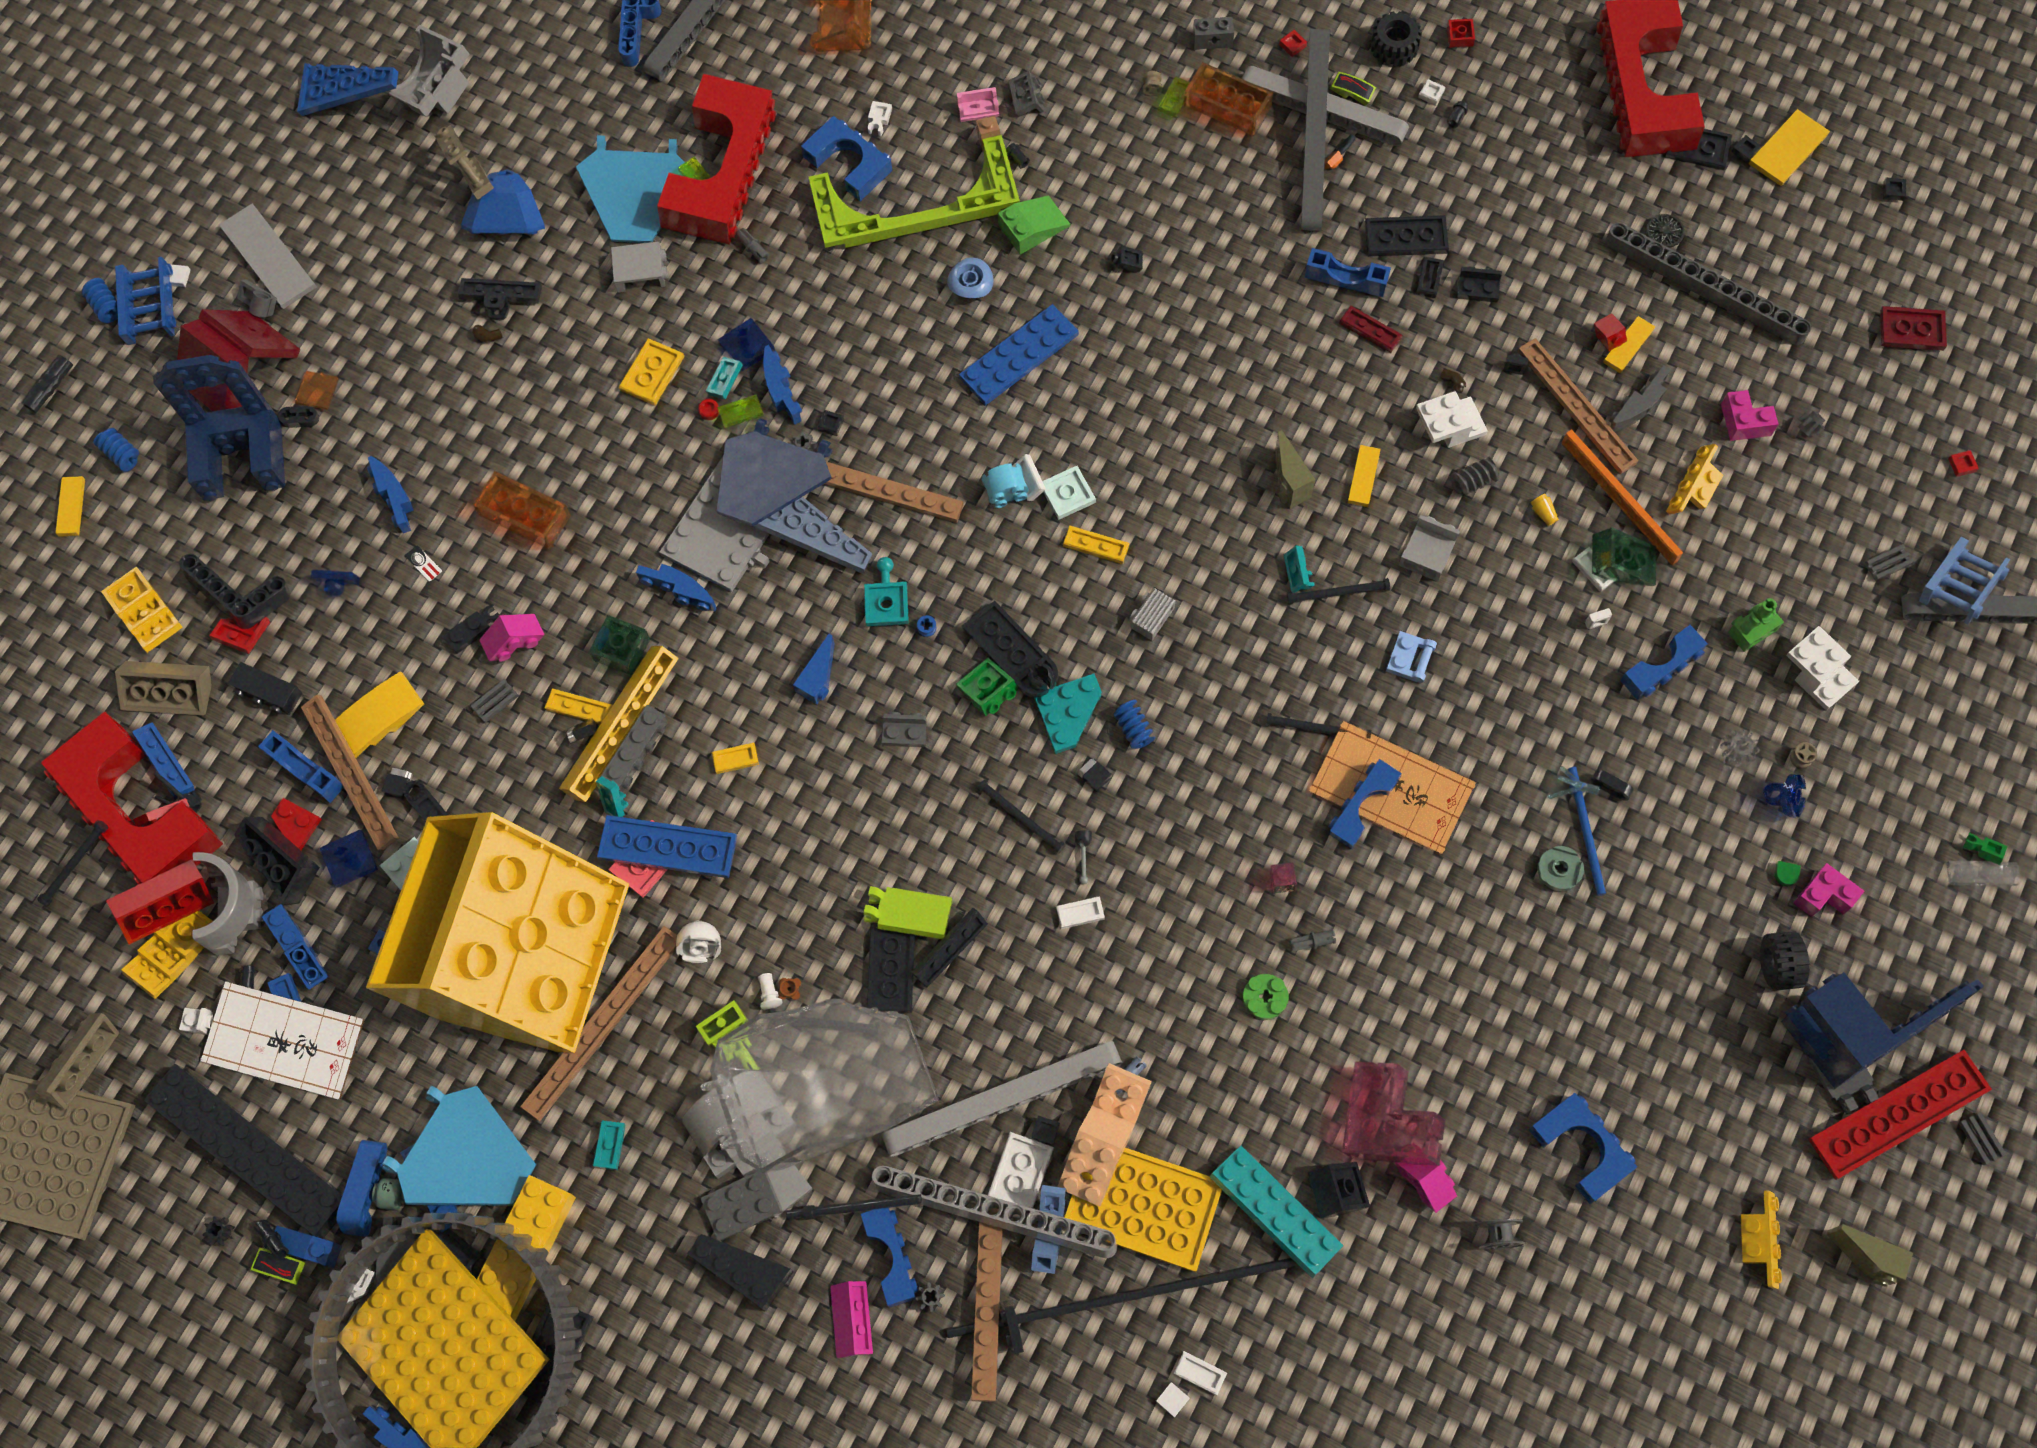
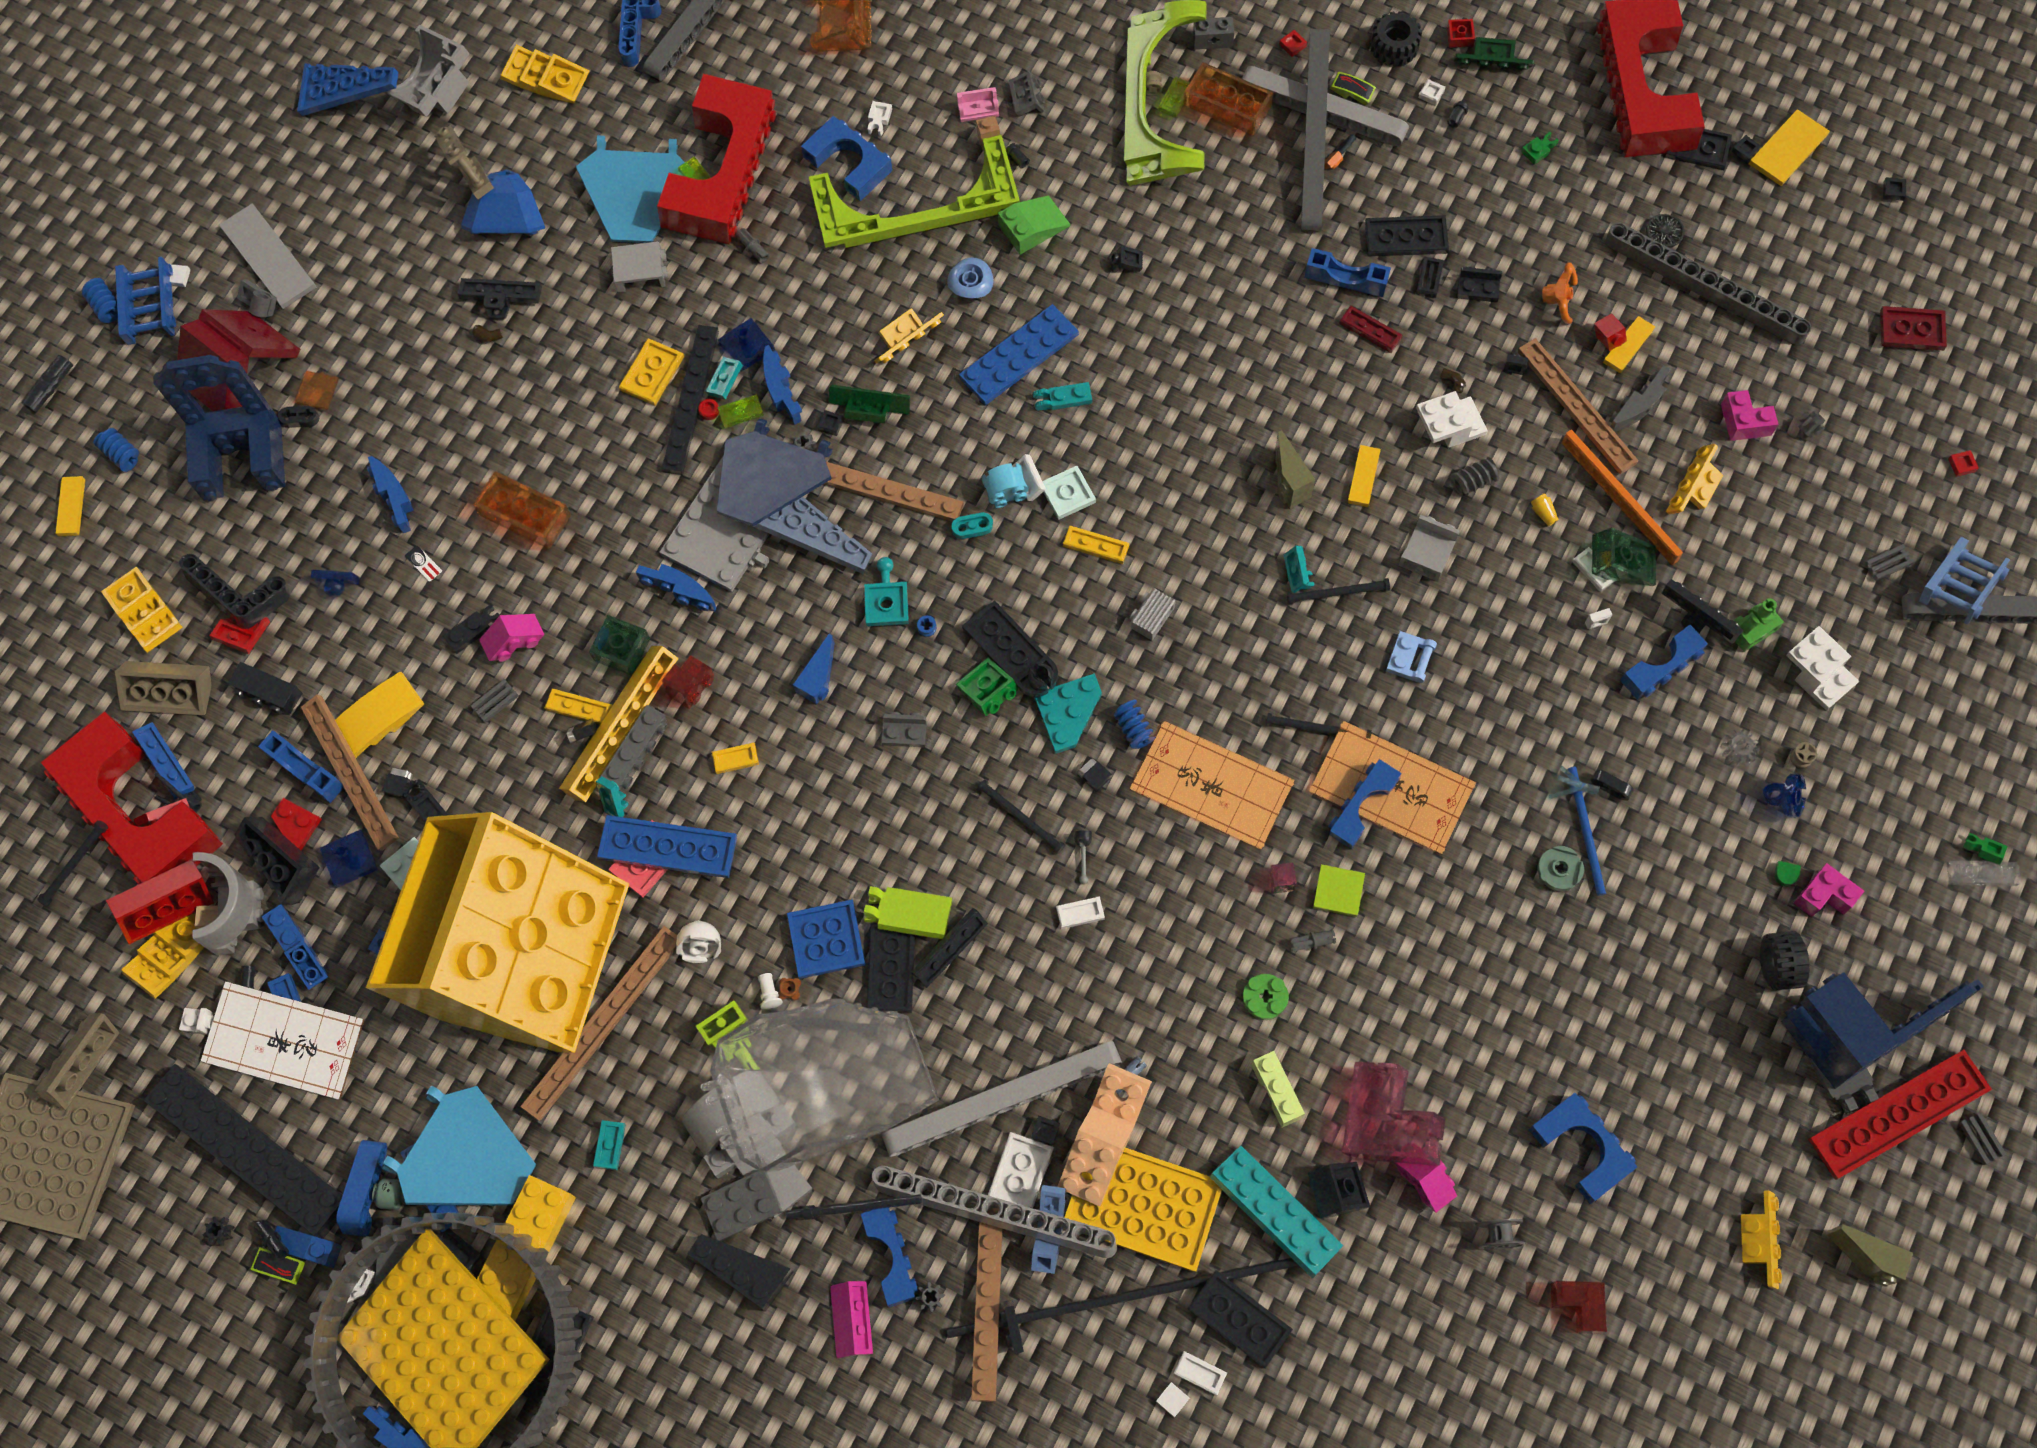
(205, 915): none -> tan plate
(544, 74): none -> yellow slope
(688, 682): none -> clear red brick
(689, 400): none -> black plate
(826, 939): none -> blue plate
(868, 404): none -> dark green bracket
(902, 330): none -> yellow bracket
(972, 523): none -> teal plate
(1063, 396): none -> teal hinge
(1145, 153): none -> lime piece
(1212, 784): none -> clear orange piece
(1240, 1319): none -> black tile
(1283, 1098): none -> yellowish green arch
(1339, 890): none -> lime tile
(1494, 51): none -> dark green bracket
(1539, 149): none -> green plate
(1561, 292): none -> orange piece
(1587, 1299): none -> clear red brick
(1700, 613): none -> black plate

